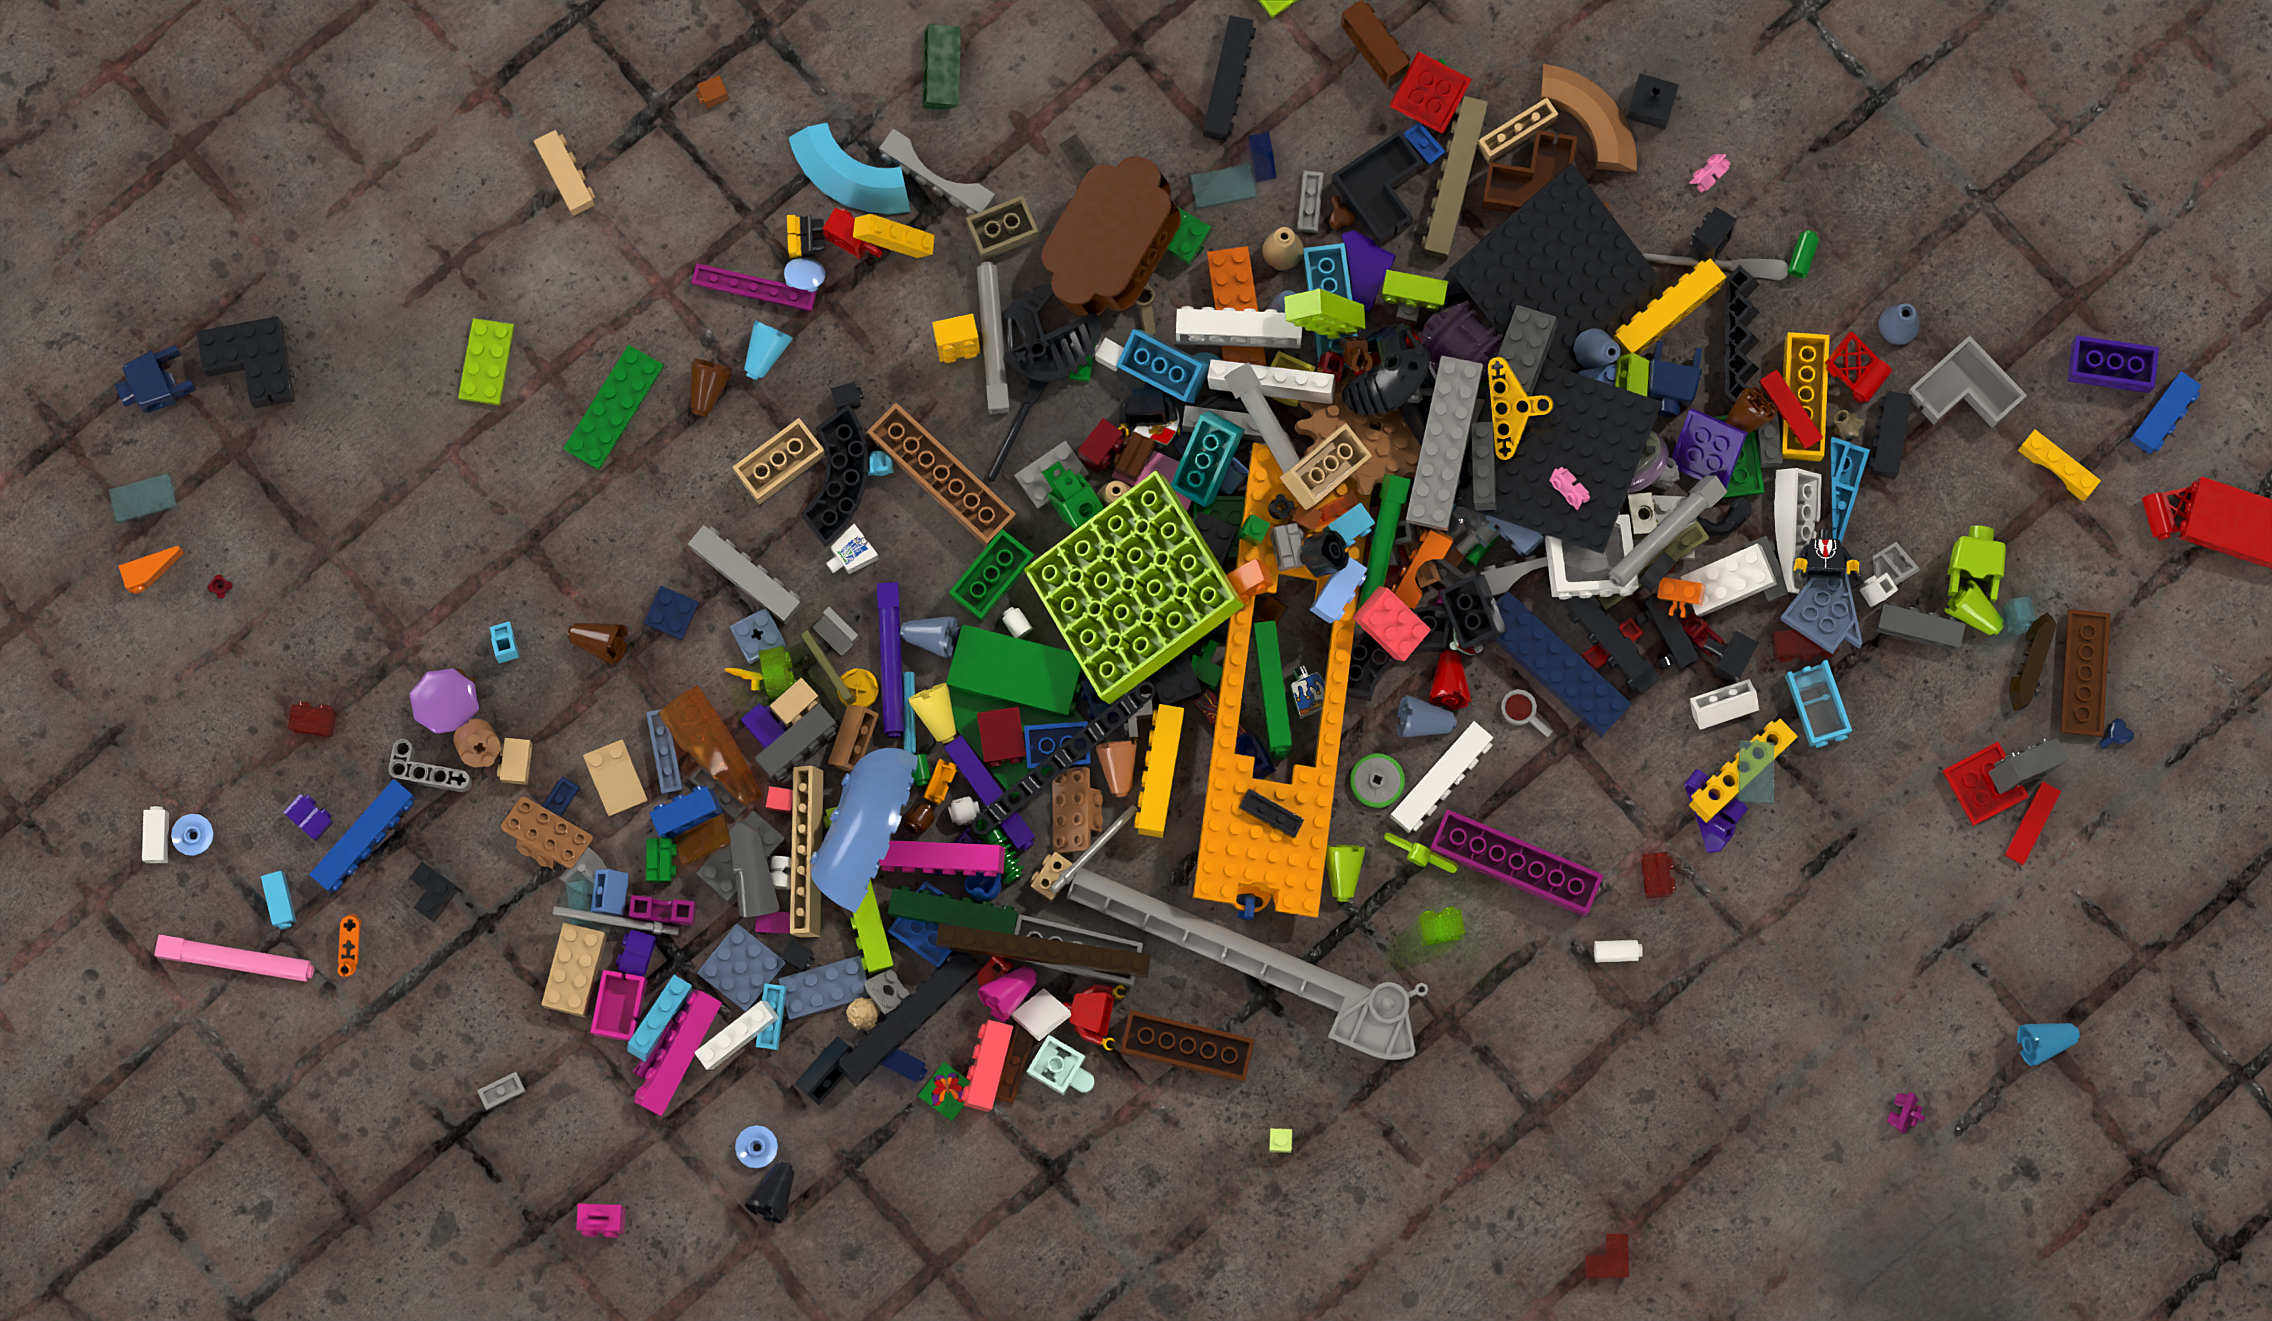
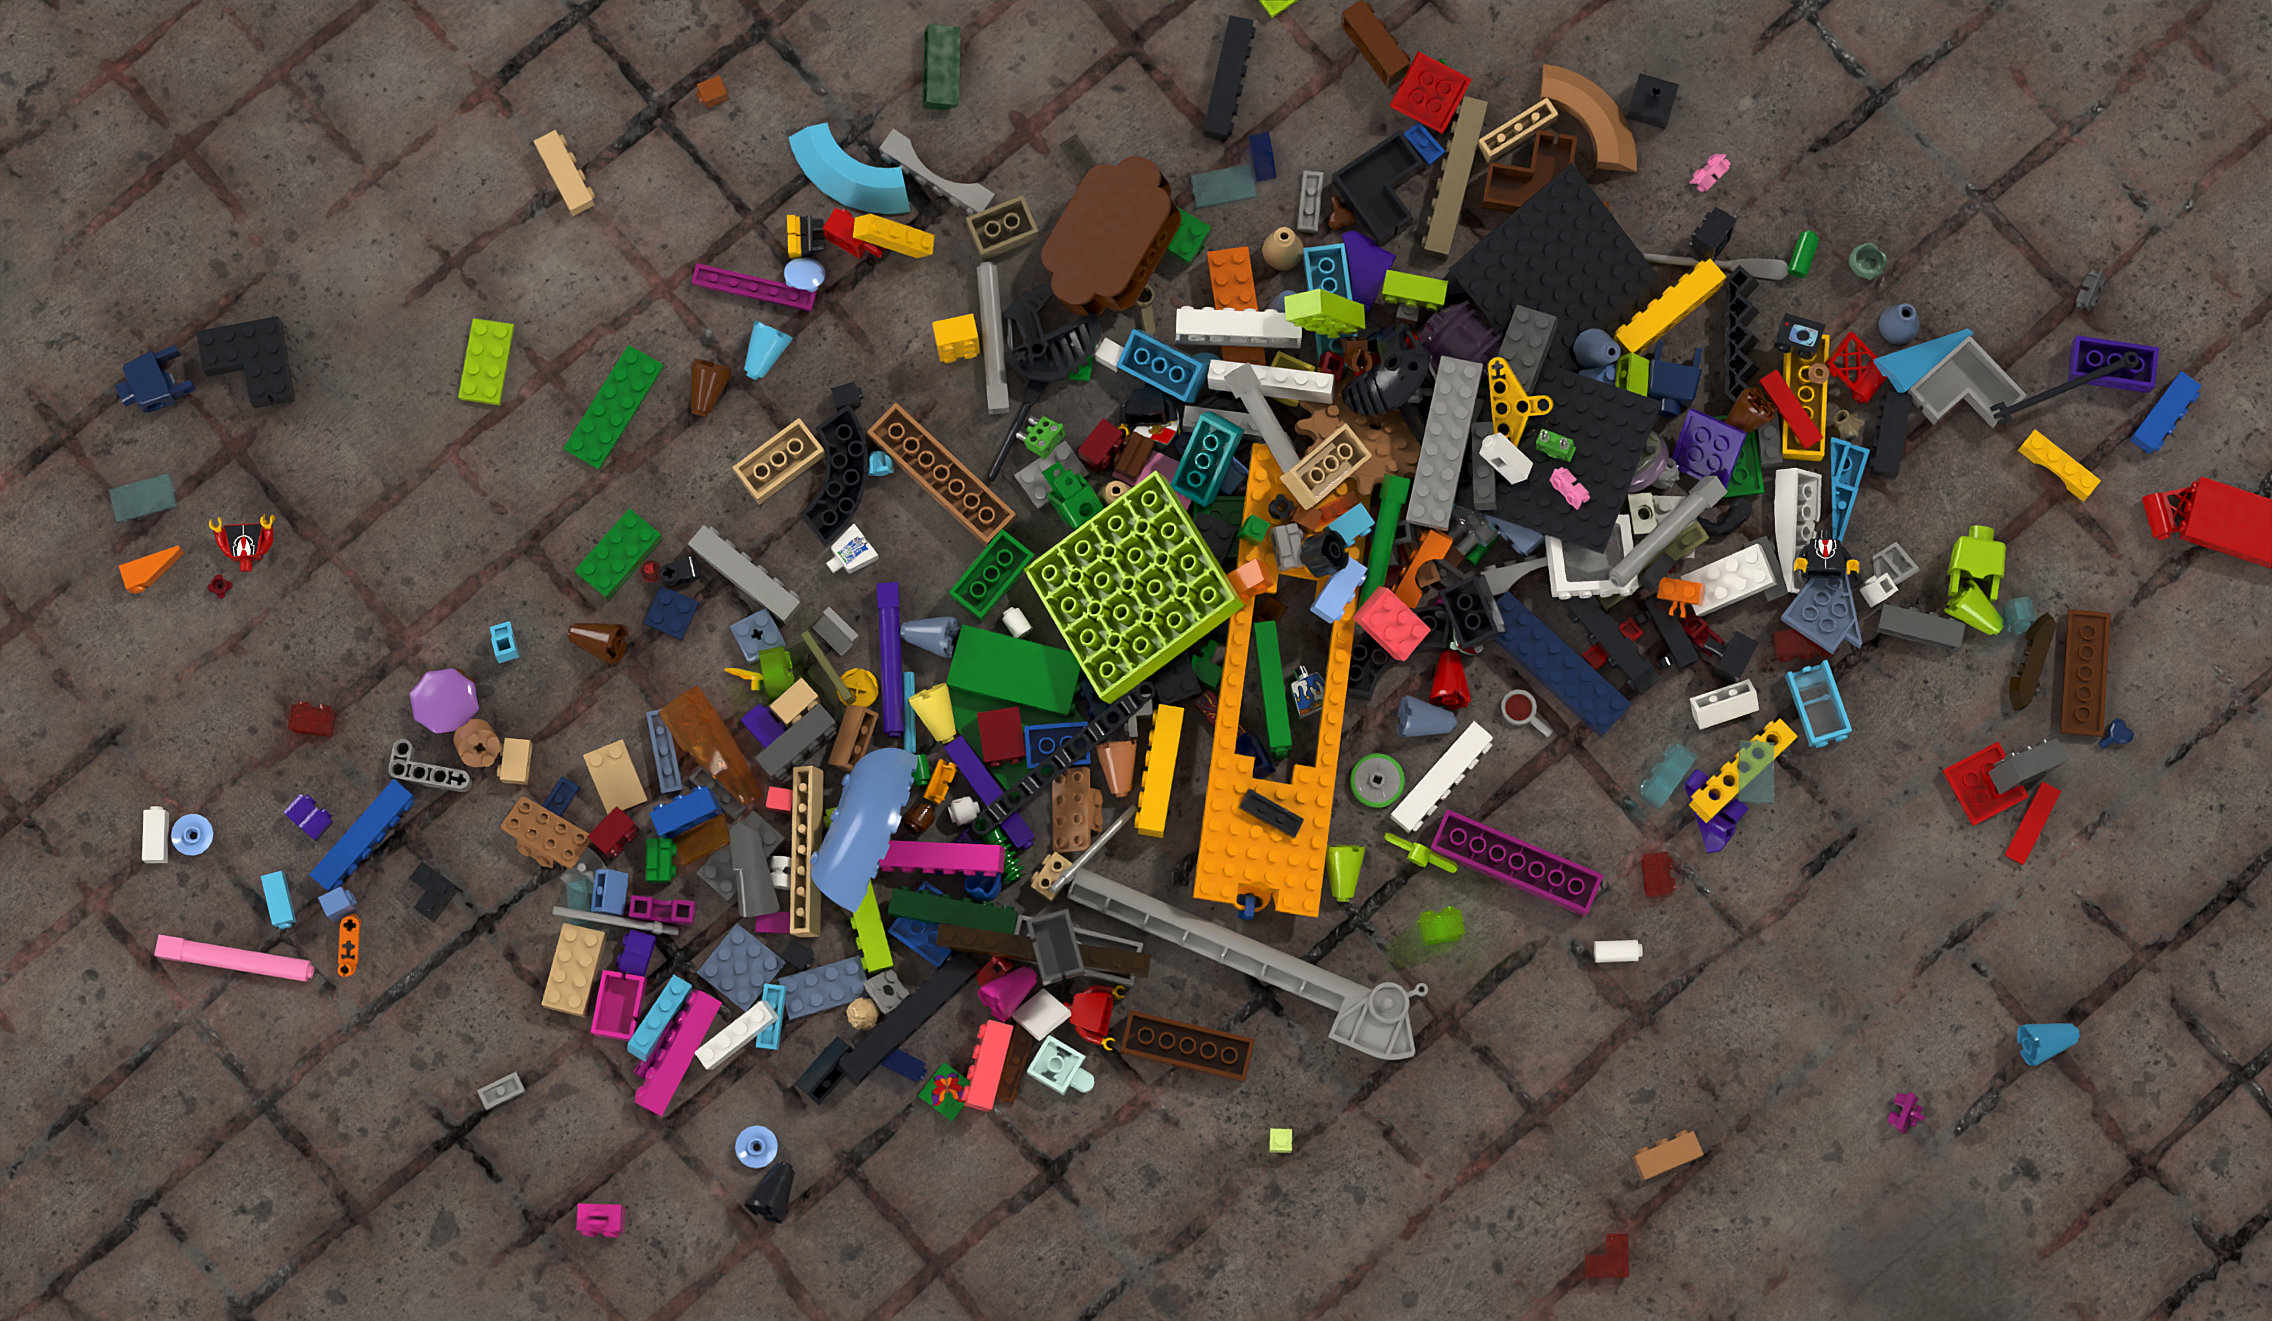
(244, 541): none -> torso
(338, 903): none -> medium blue brick
(614, 833): none -> dark red brick
(618, 554): none -> green brick
(650, 571): none -> clear red tile
(682, 571): none -> black piece
(1043, 437): none -> bright green piece
(1055, 946): none -> dark grey piece
(1505, 458): none -> white brick
(1555, 445): none -> bright green piece
(1667, 775): none -> clear light blue brick
(1667, 1155): none -> medium nougat brick
(1799, 336): none -> black slope
(1818, 379): none -> medium nougat plate
(1867, 261): none -> sand green hair
(1911, 364): none -> dark azure wedge
(2007, 411): none -> black hinge
(2089, 299): none -> dark grey hinge

